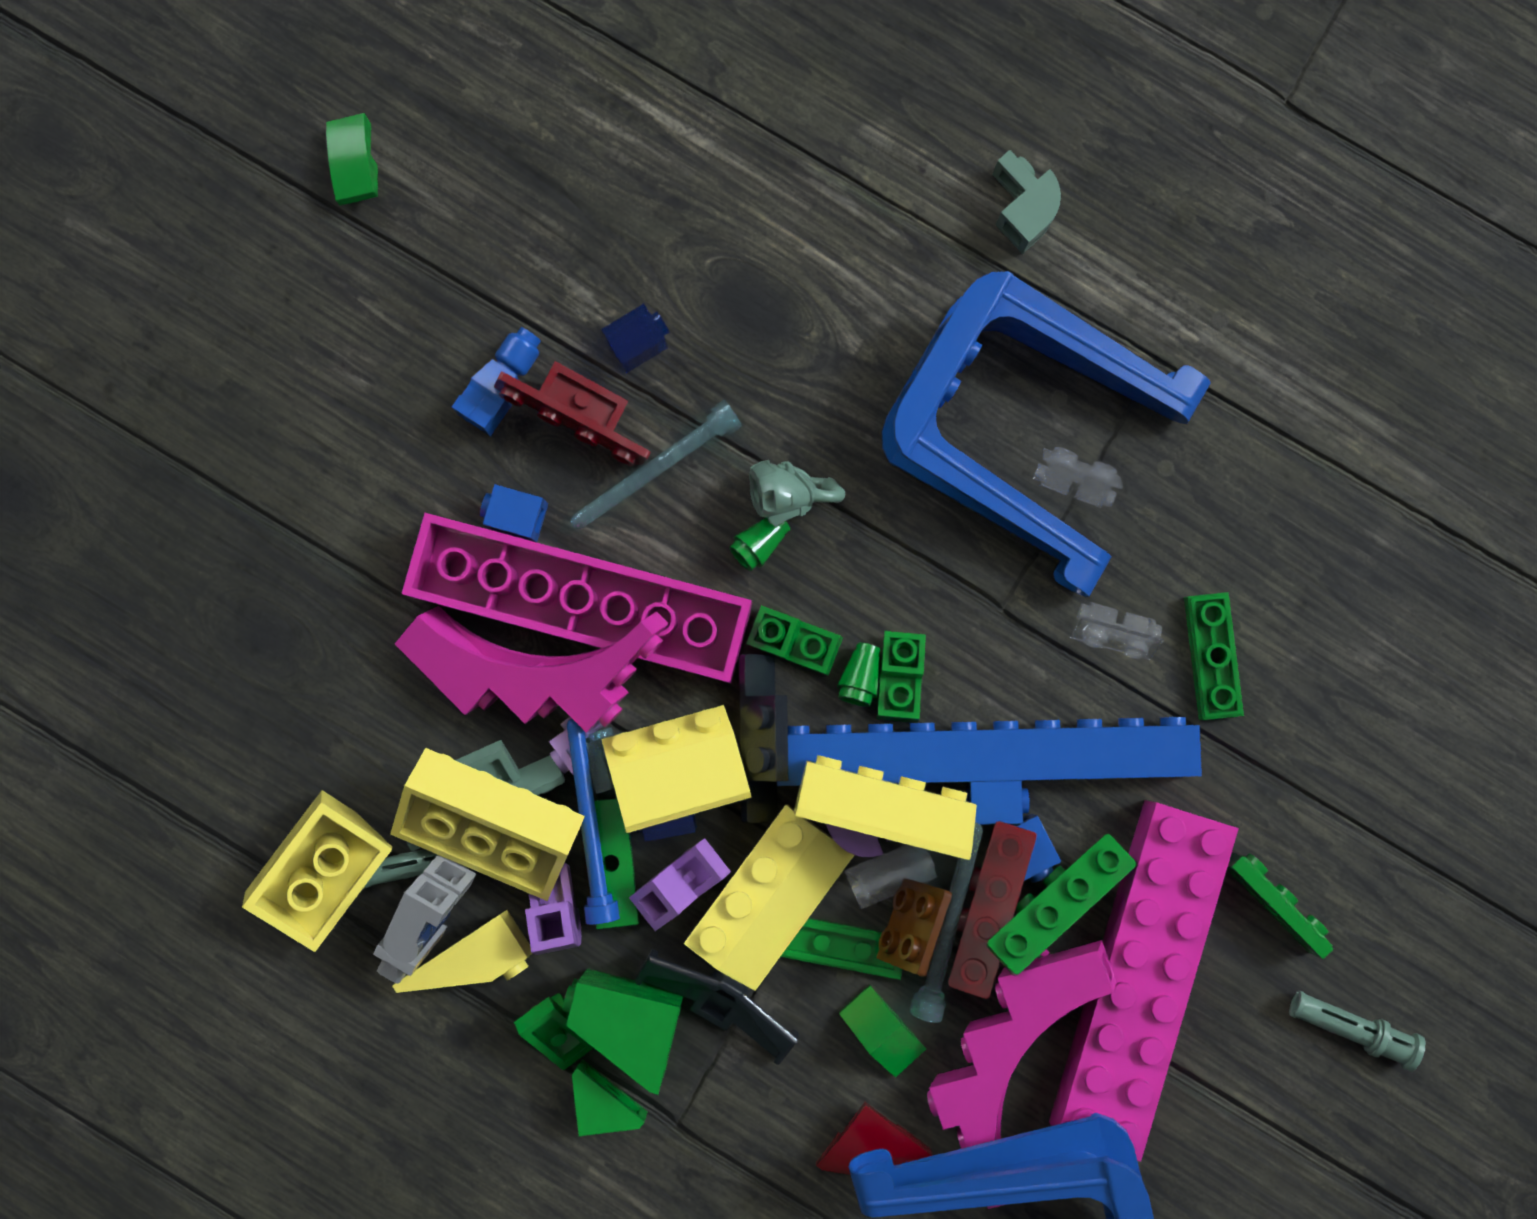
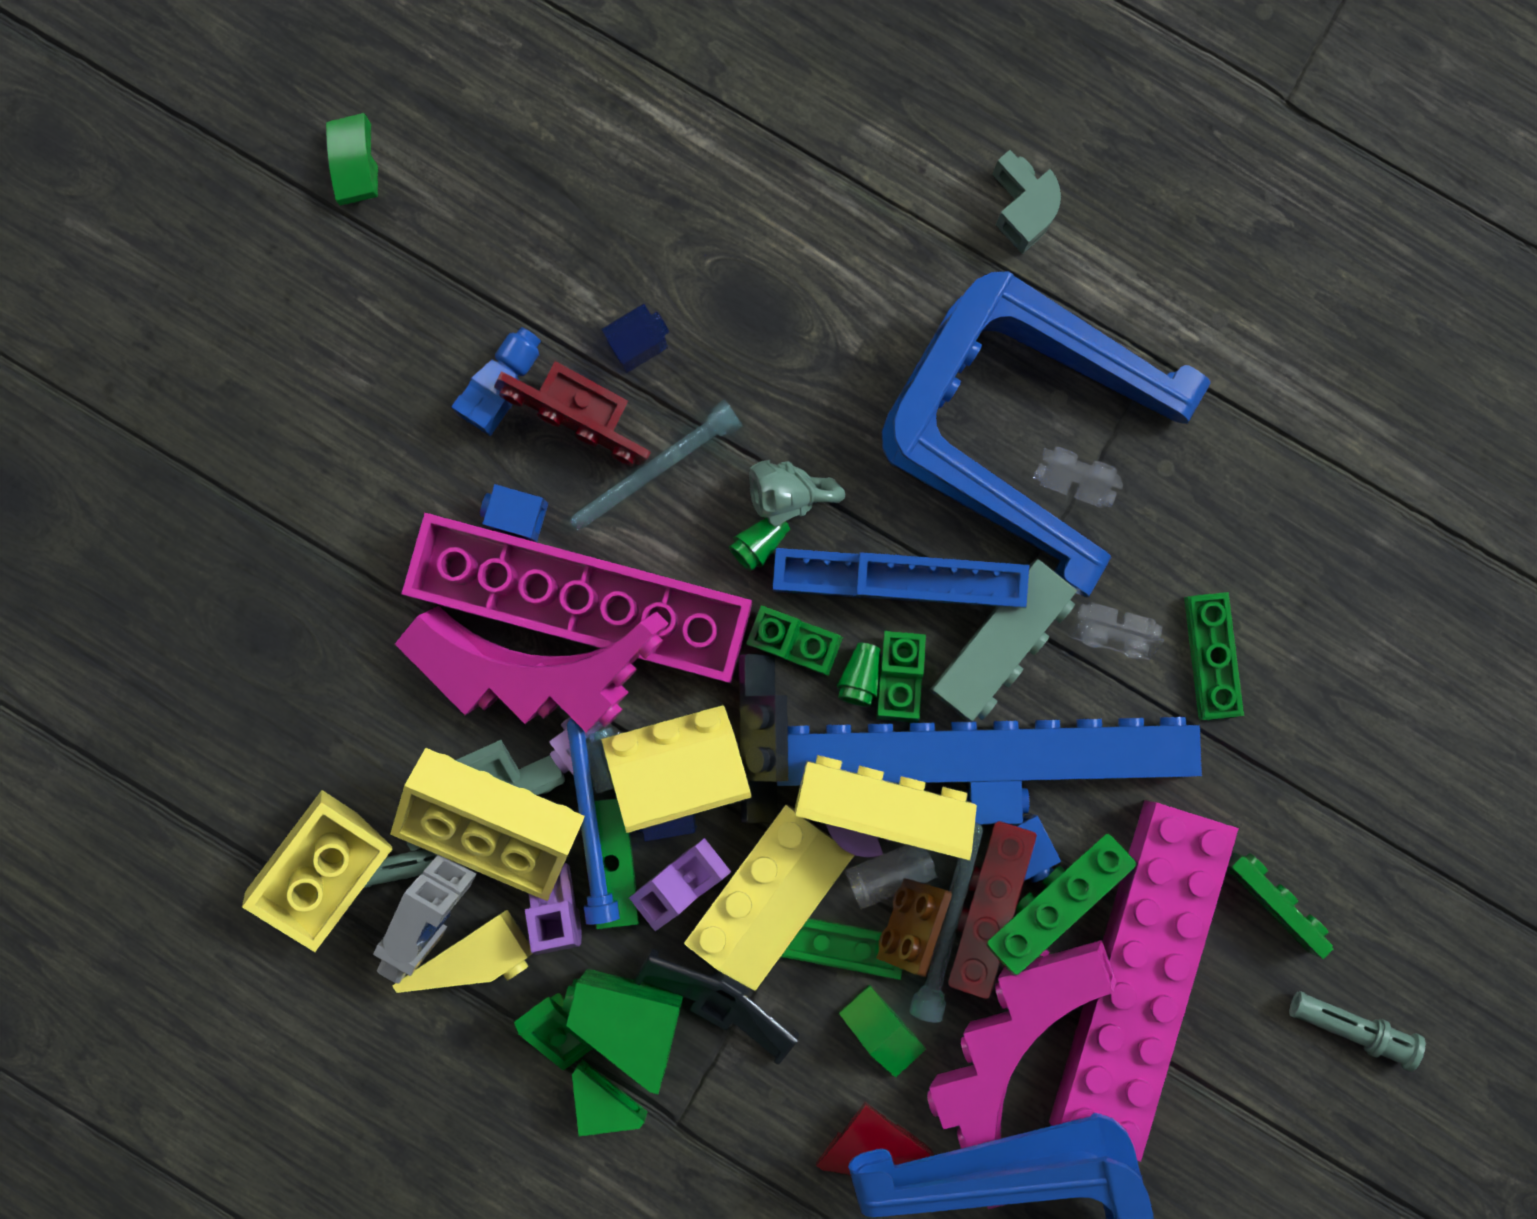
(900, 578): none -> blue slope
(1002, 643): none -> sand green brick

